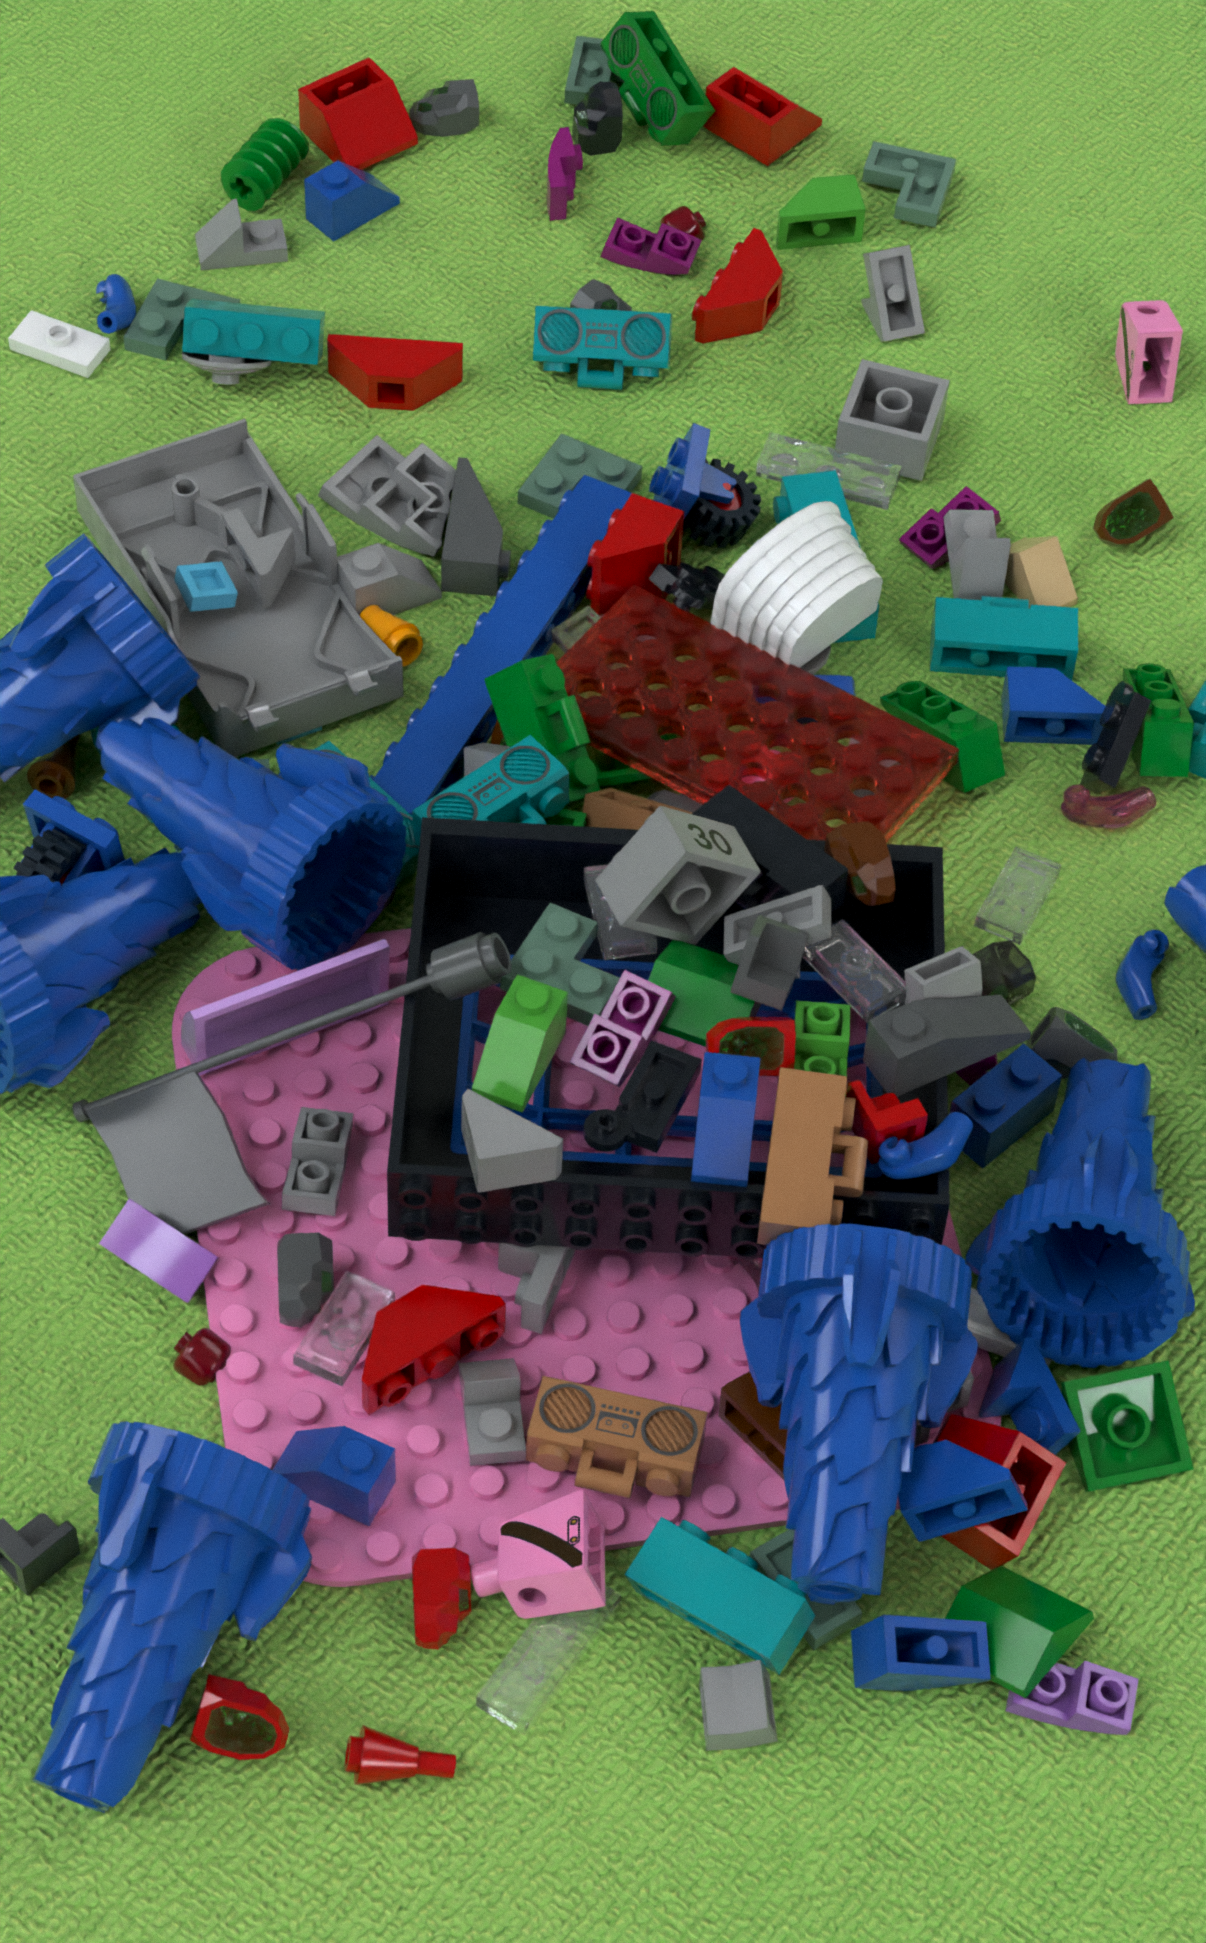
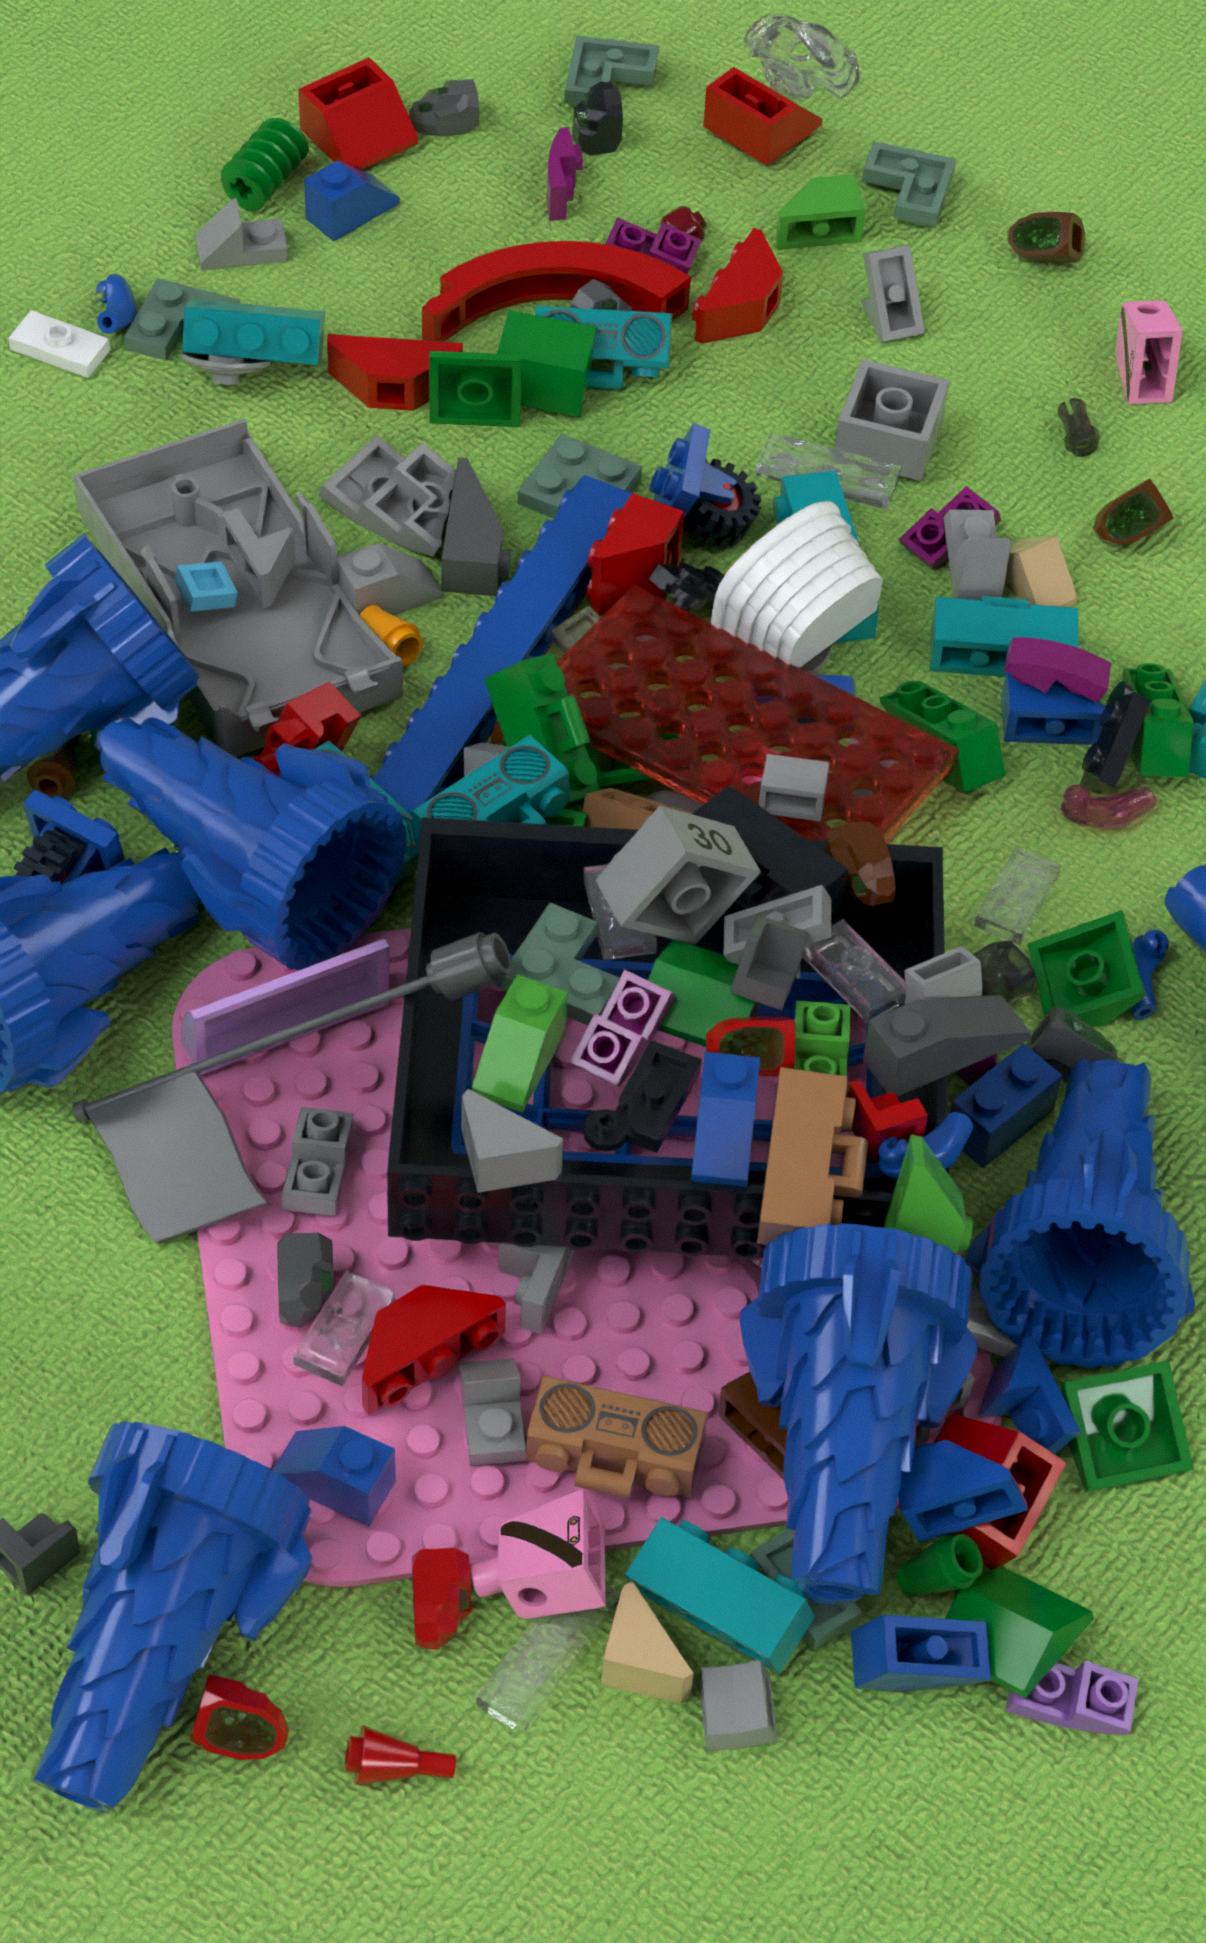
(158, 1250): medium lavender slope -> none
(201, 1356): dark red piece -> none
(310, 722): none -> red hips
(475, 388): none -> green slope
(551, 273): none -> red arch
(553, 360): none -> green slope
(642, 1654): none -> tan slope
(656, 79): green piece -> none
(794, 787): none -> light grey piece
(826, 66): none -> clear piece
(928, 1200): none -> bright green slope
(943, 1566): none -> green cone
(1043, 661): none -> magenta slope
(1048, 237): none -> rock
(1080, 436): none -> clear smoke pin
(1089, 970): none -> green slope

